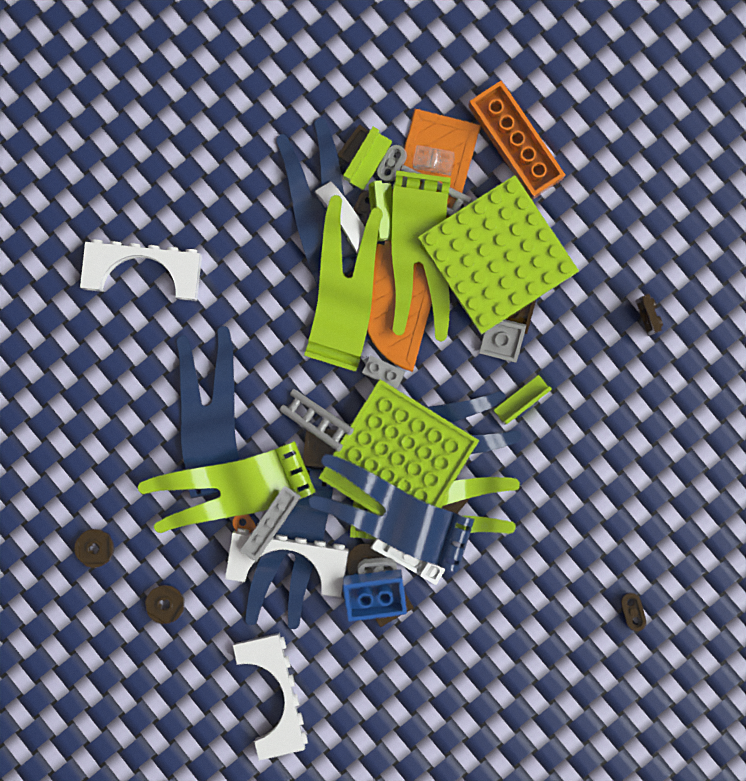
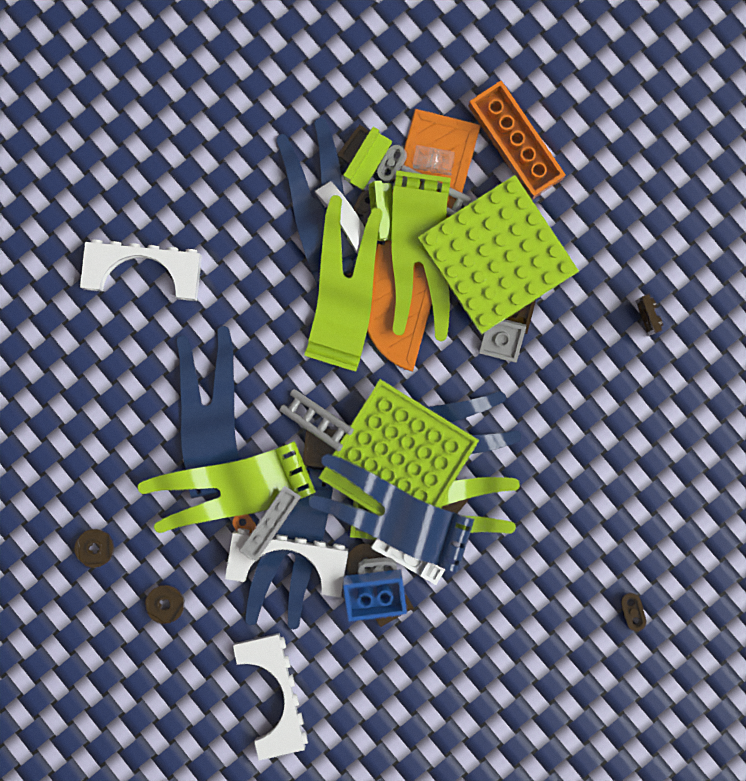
(381, 370): light grey brick -> none
(522, 400): lime panel -> none

